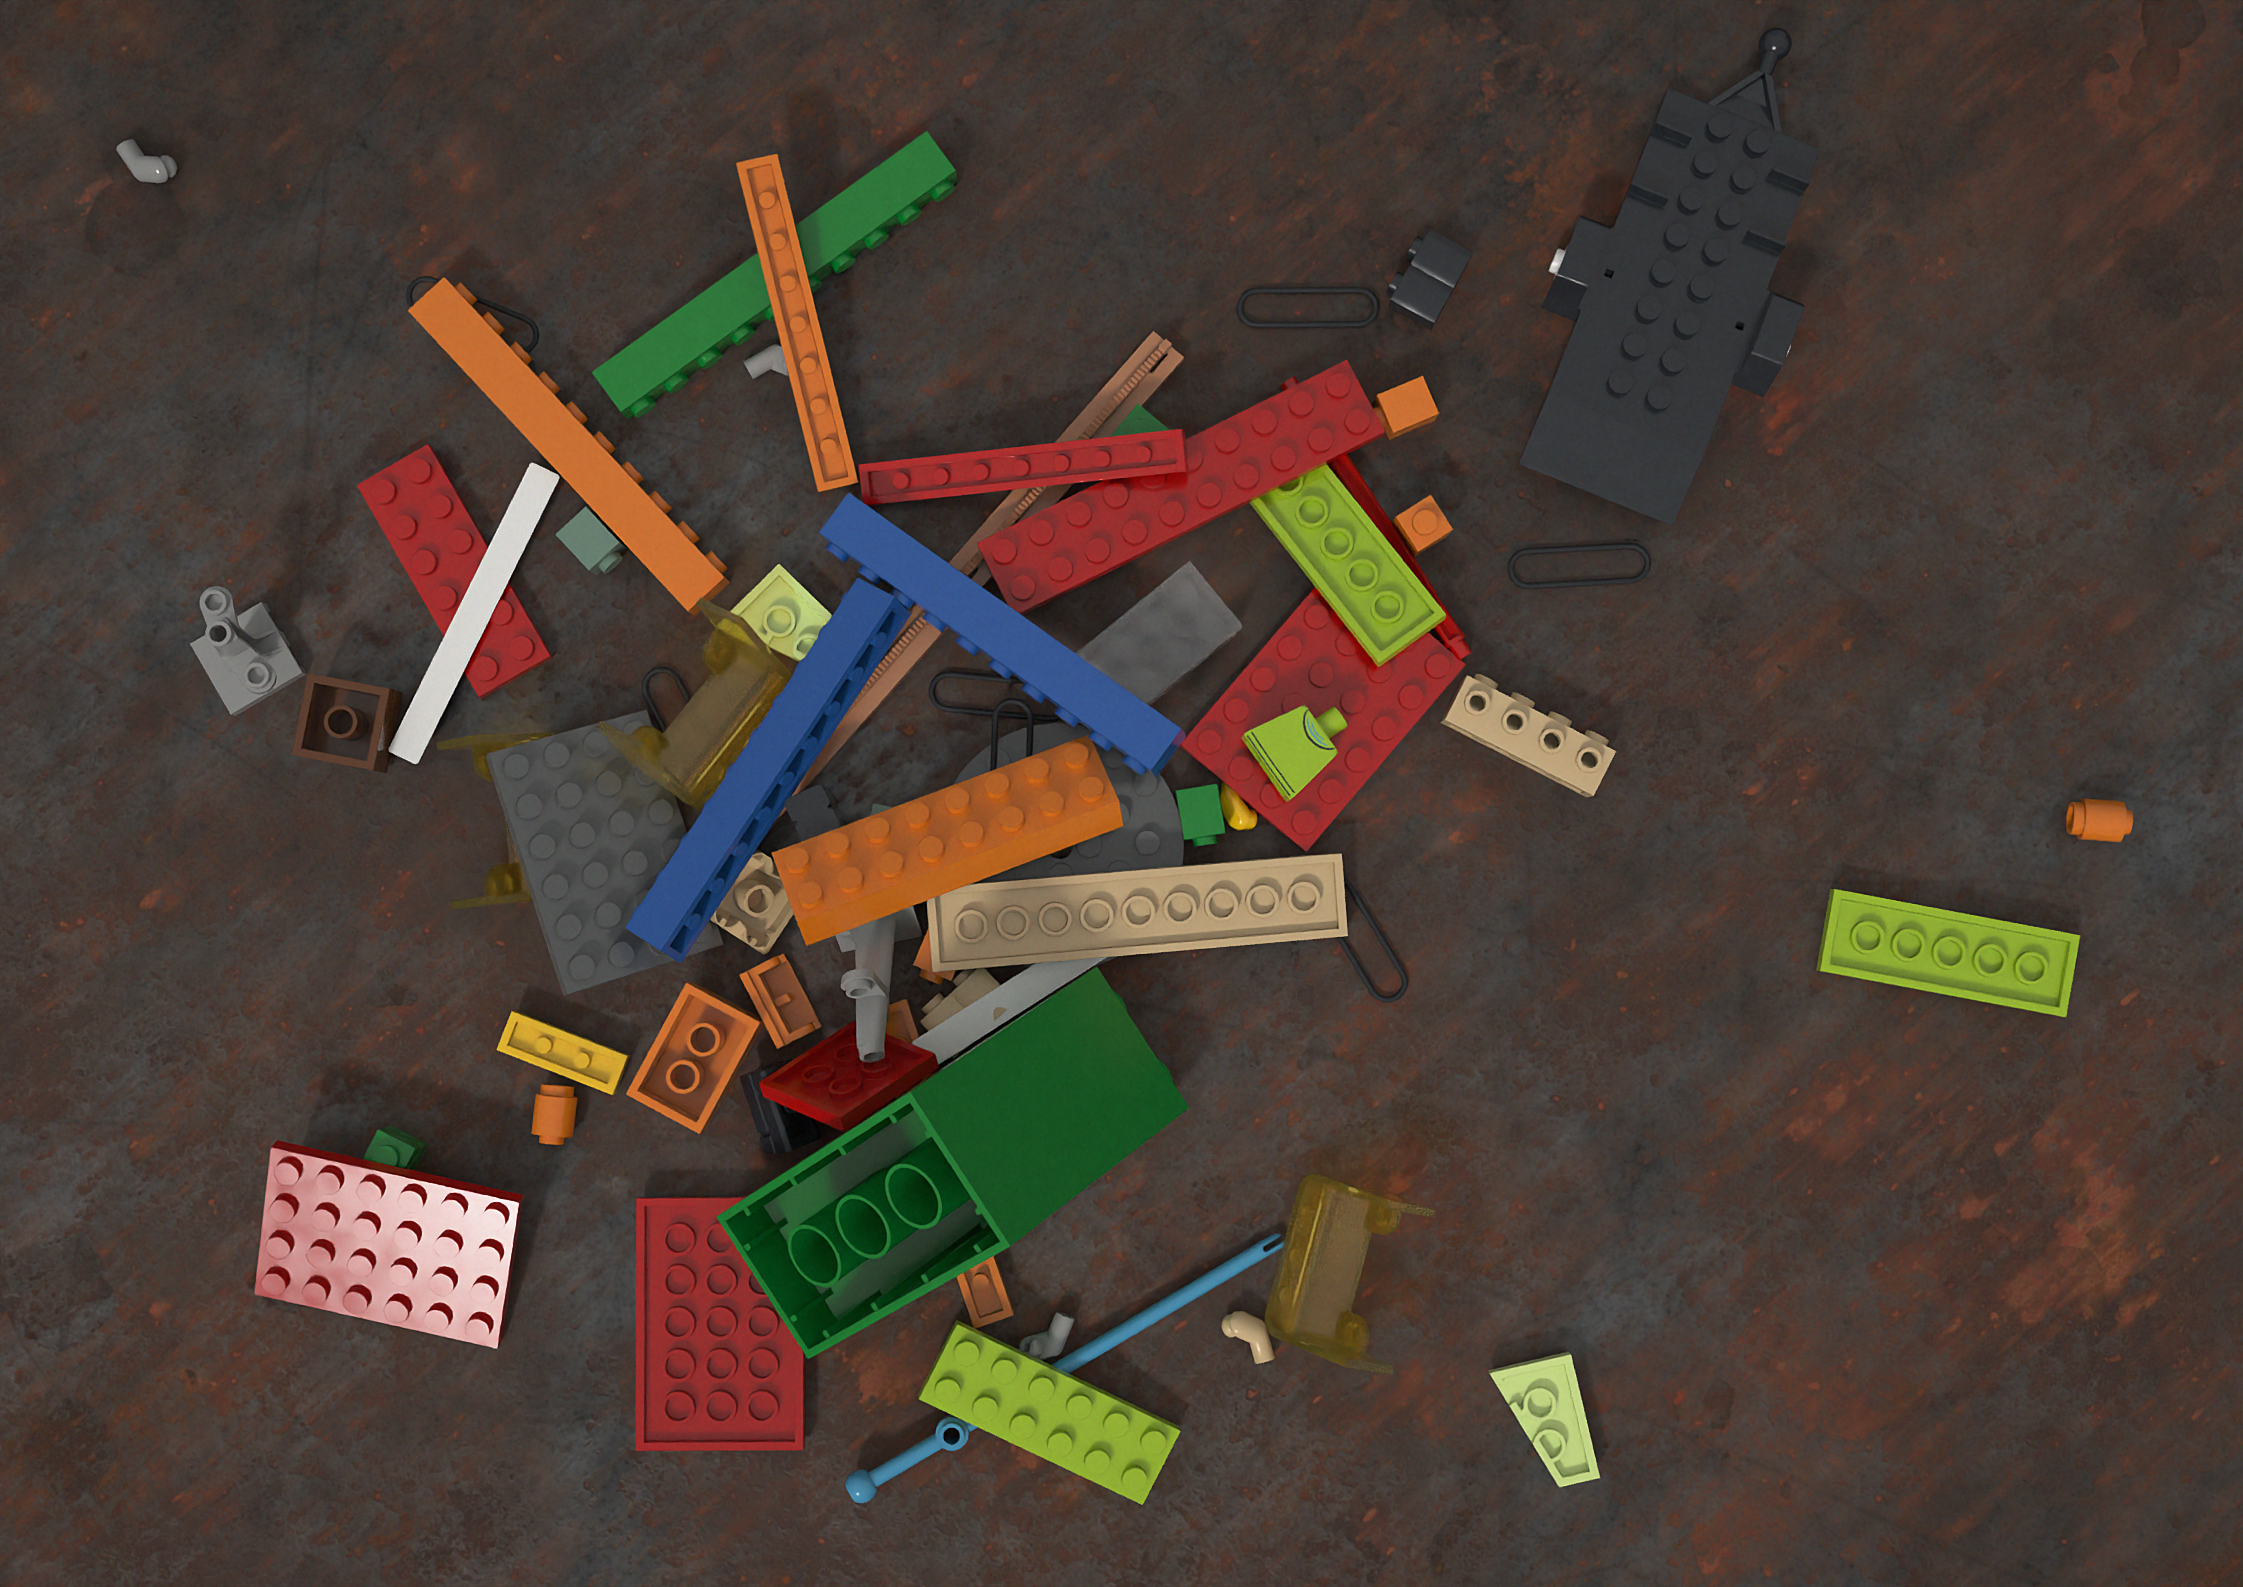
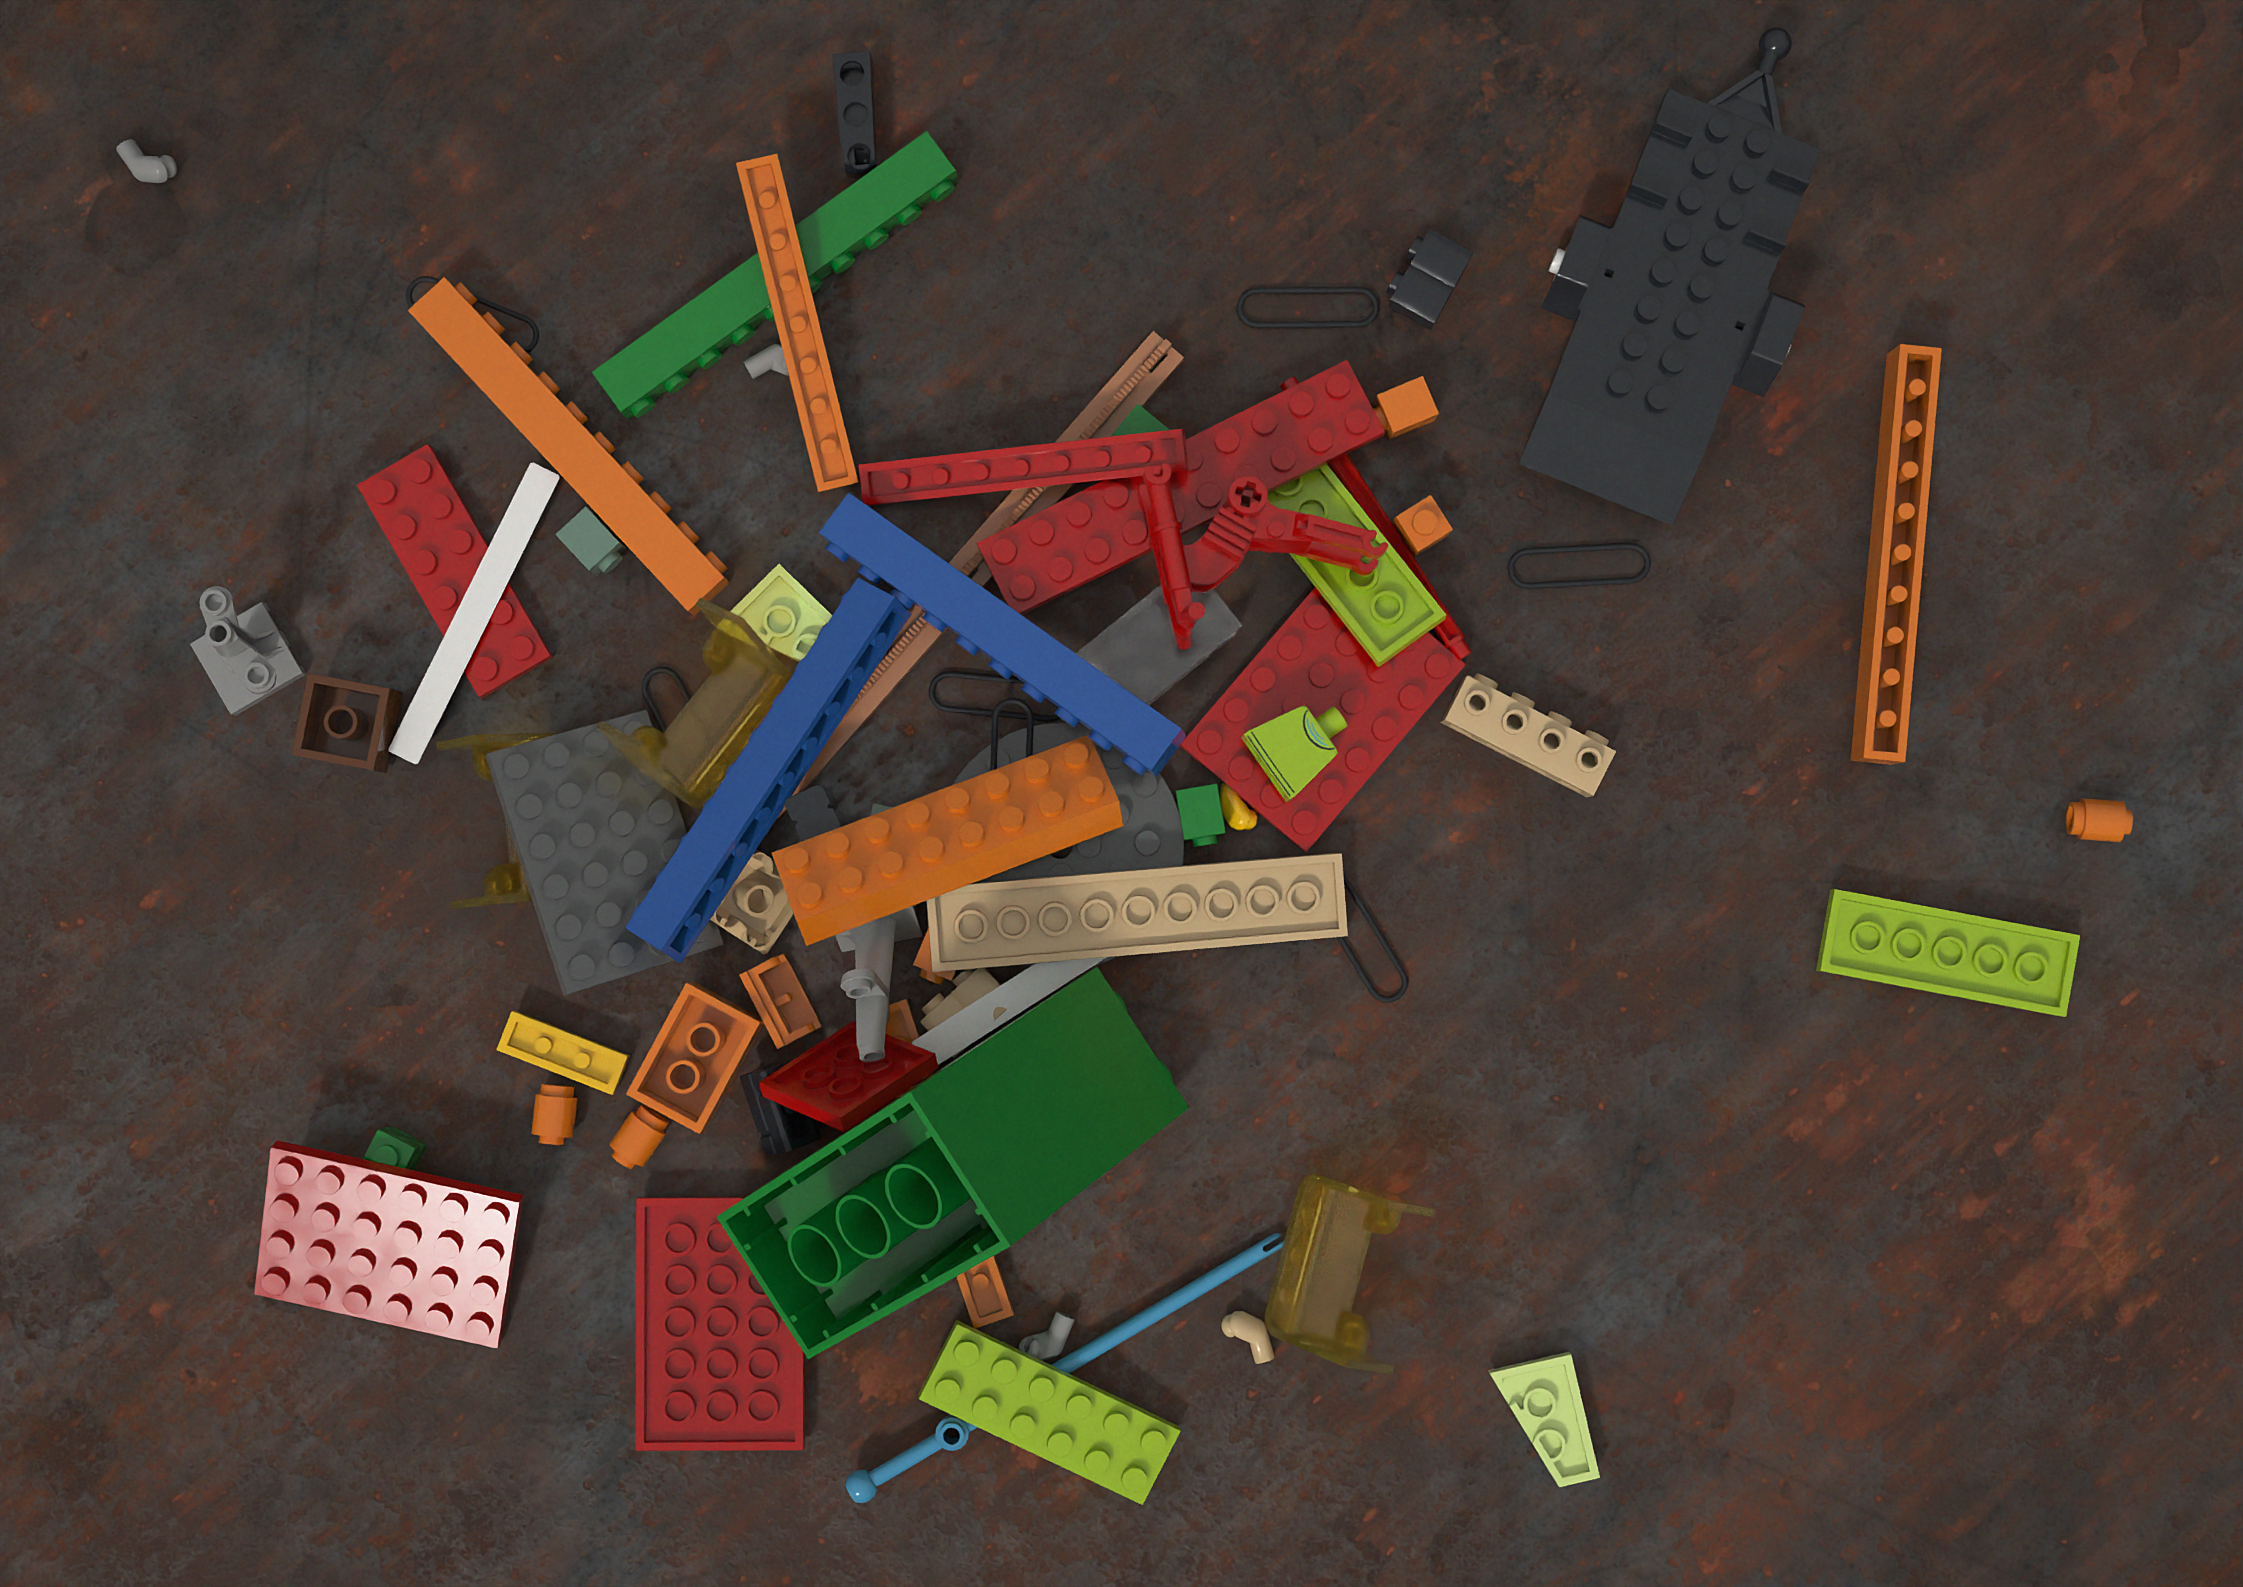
(638, 1137): none -> orange brick
(856, 110): none -> black leg
(1231, 535): none -> red piece
(1896, 555): none -> orange brick

